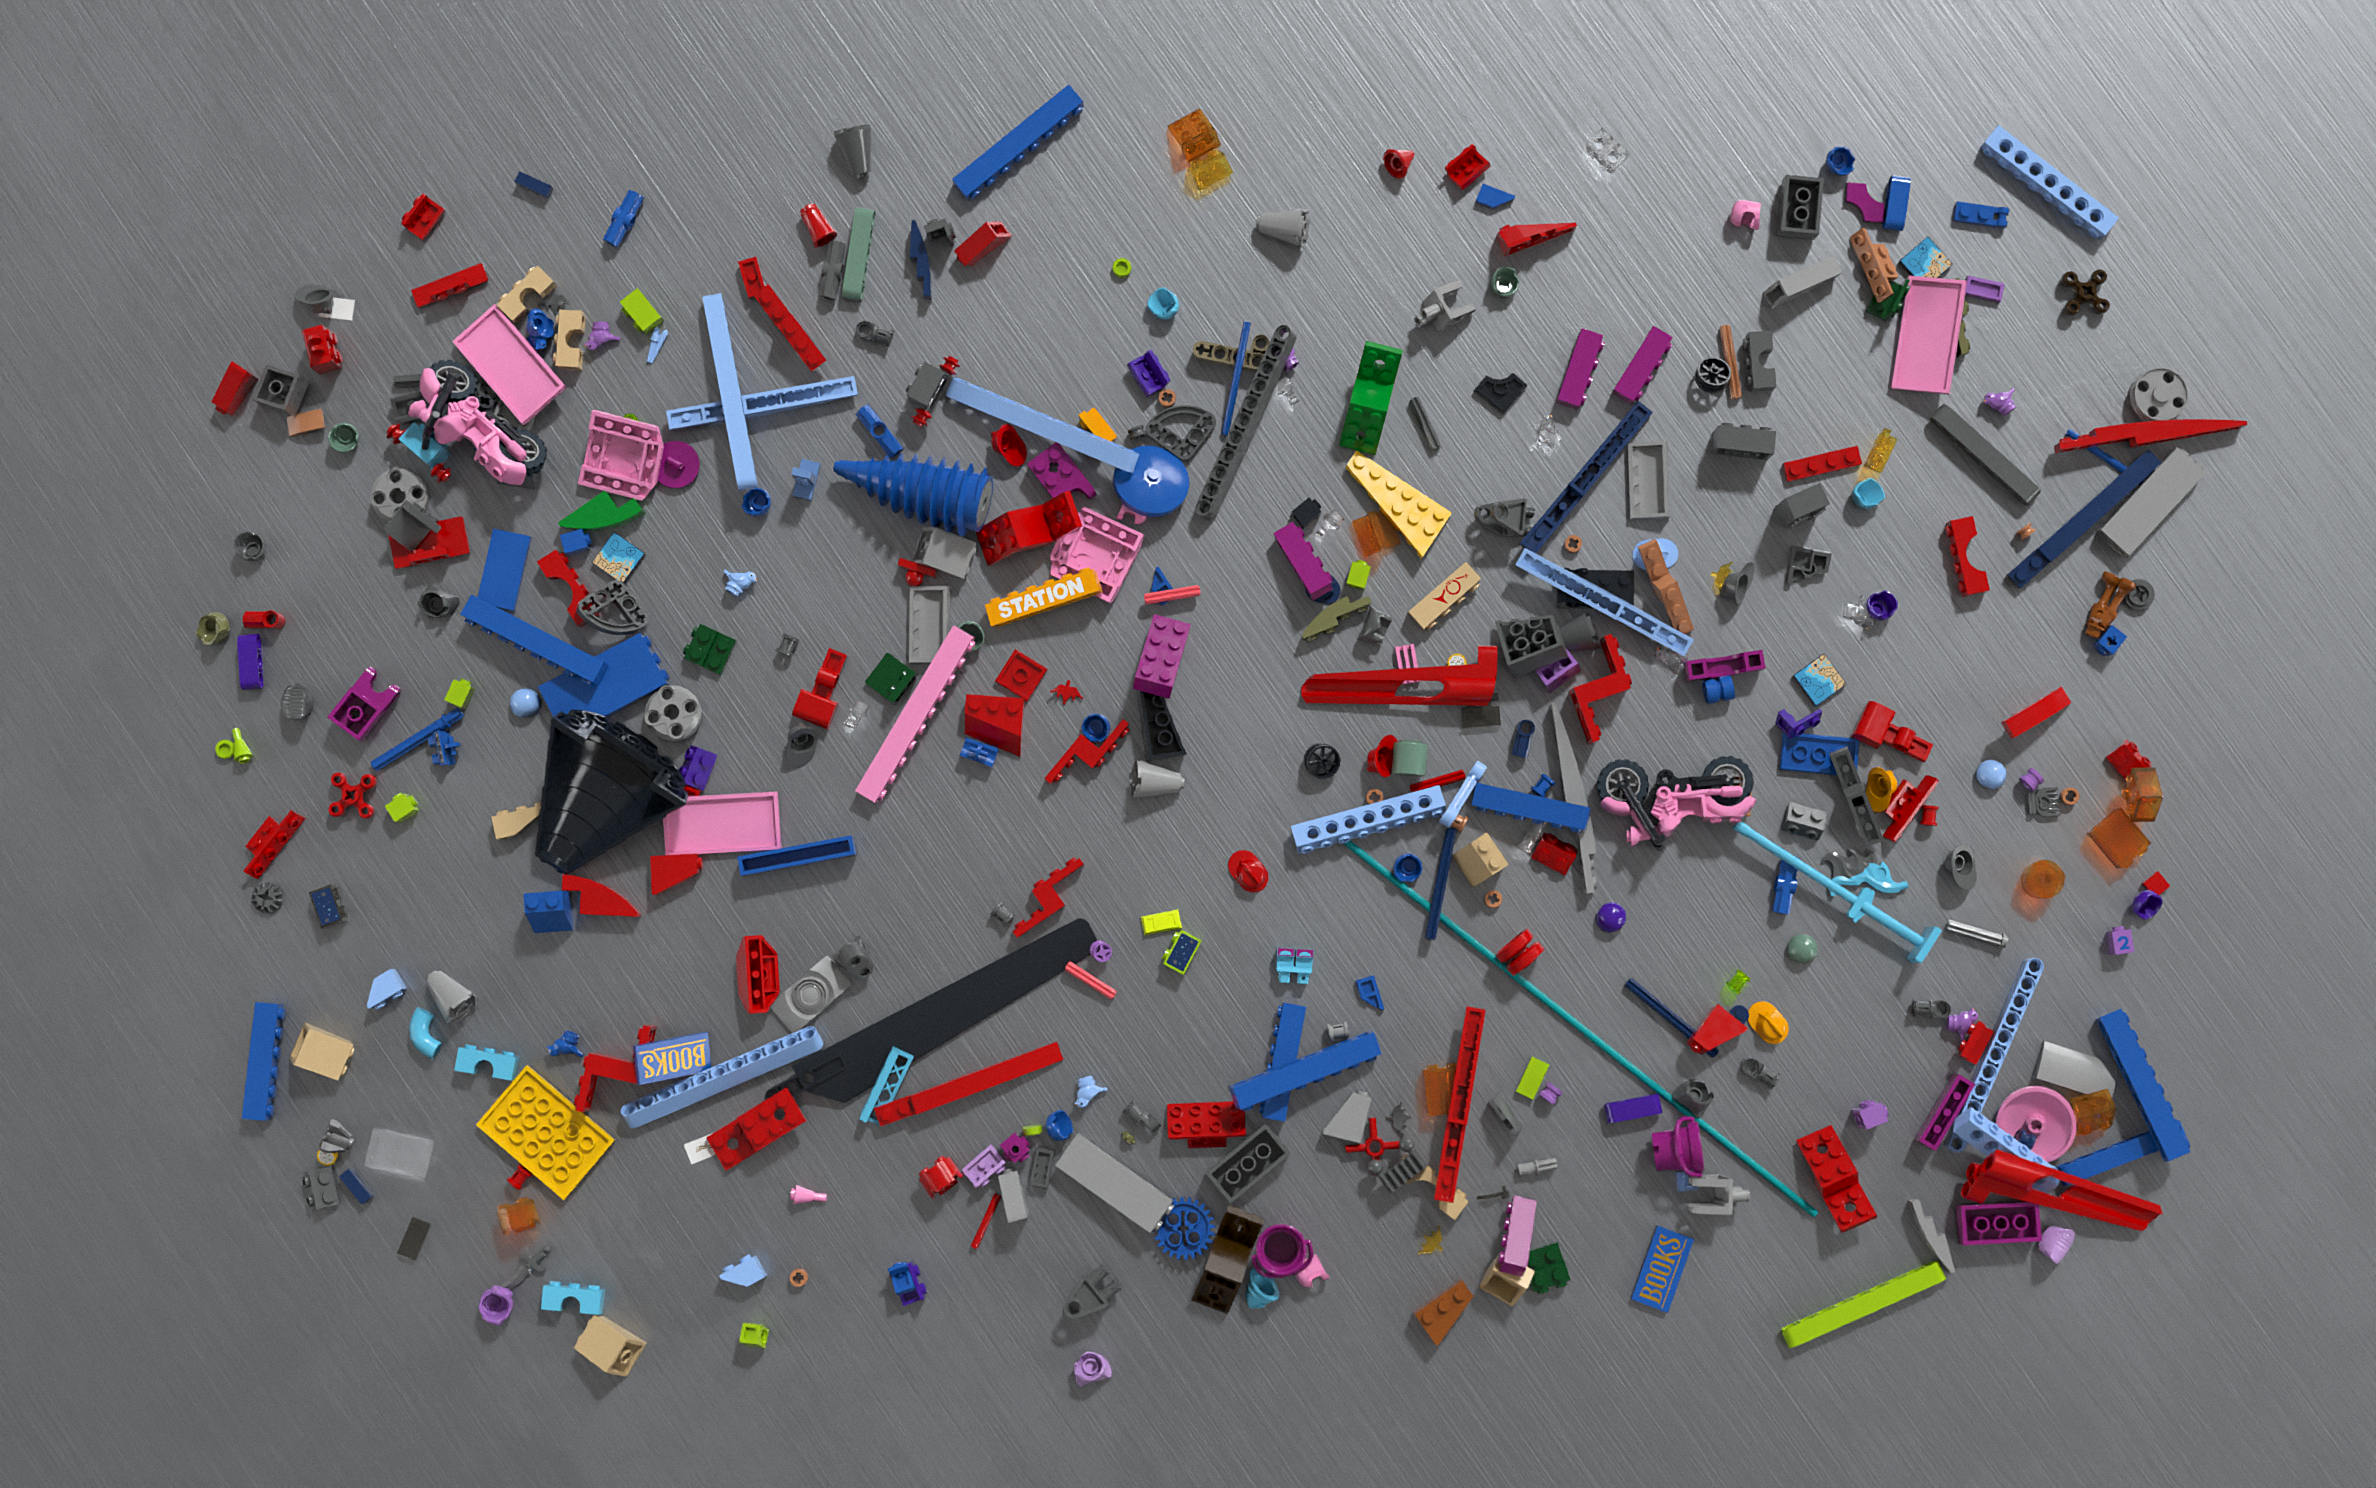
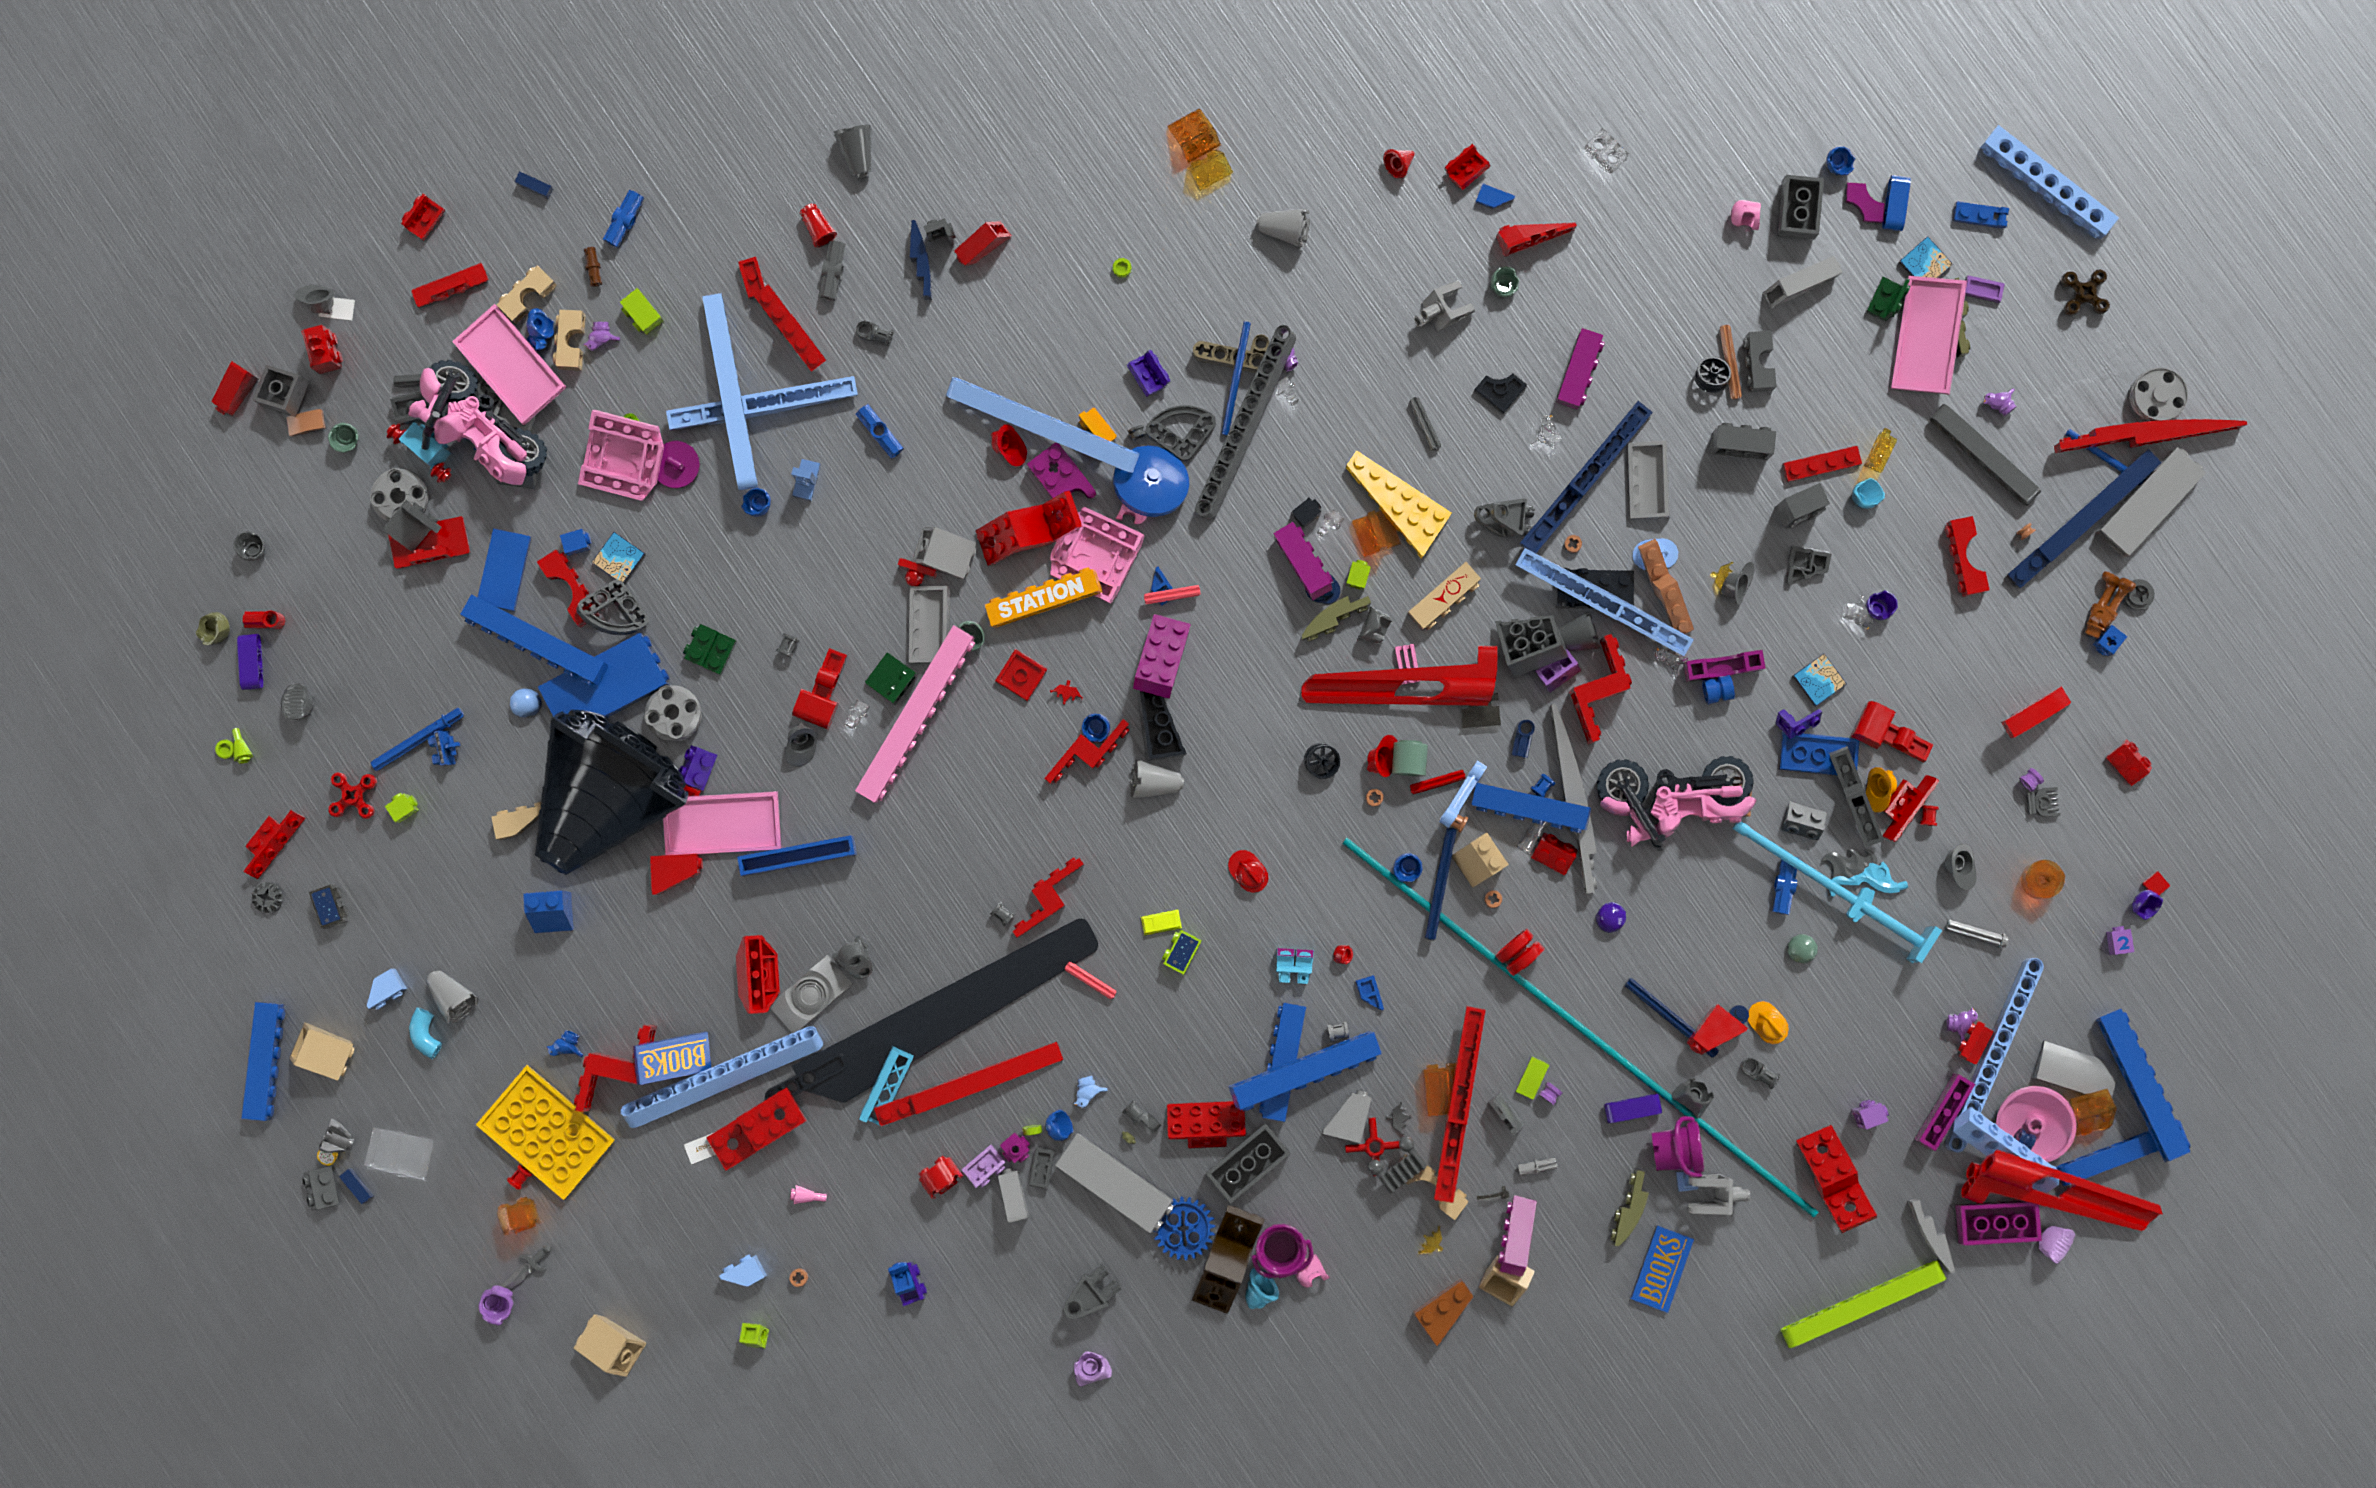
(363, 698): magenta brick -> none
(414, 1238): clear smoke tile -> none
(437, 602): dark grey hair -> none
(460, 693): lime brick -> none
(504, 1064): medium azure arch -> none
(554, 301): dark grey piece -> none
(590, 1298): medium azure arch -> none
(592, 266): none -> reddish brown pin
(599, 898): red slope -> none
(601, 514): green slope -> none
(656, 343): light blue piece -> none
(739, 581): light blue animal -> none
(858, 253): sand green beam -> none
(927, 489): blue cone -> none
(928, 386): dark grey brick -> none
(979, 752): blue hips -> none
(985, 1221): red bar -> none
(995, 721): red wedge -> none
(1018, 142): blue brick -> none
(1103, 954): medium lavender wheel -> none
(1163, 304): medium azure hair -> none
(1165, 403): nougat bush -> none
(1343, 954): none -> red tile
(1370, 397): green bracket -> none
(1374, 811): light blue brick -> none
(1456, 659): tile -> none
(1548, 1268): dark green plate -> none
(1629, 1216): none -> olive slope
(1642, 364): magenta brick -> none
(1738, 981): clear neon green bush -> none
(1875, 263): nougat bracket -> none
(1930, 1008): dark grey connector -> none
(1991, 774): light blue hair -> none
(2065, 792): nougat bush -> none
(2119, 838): clear orange brick -> none
(2142, 794): clear orange brick -> none

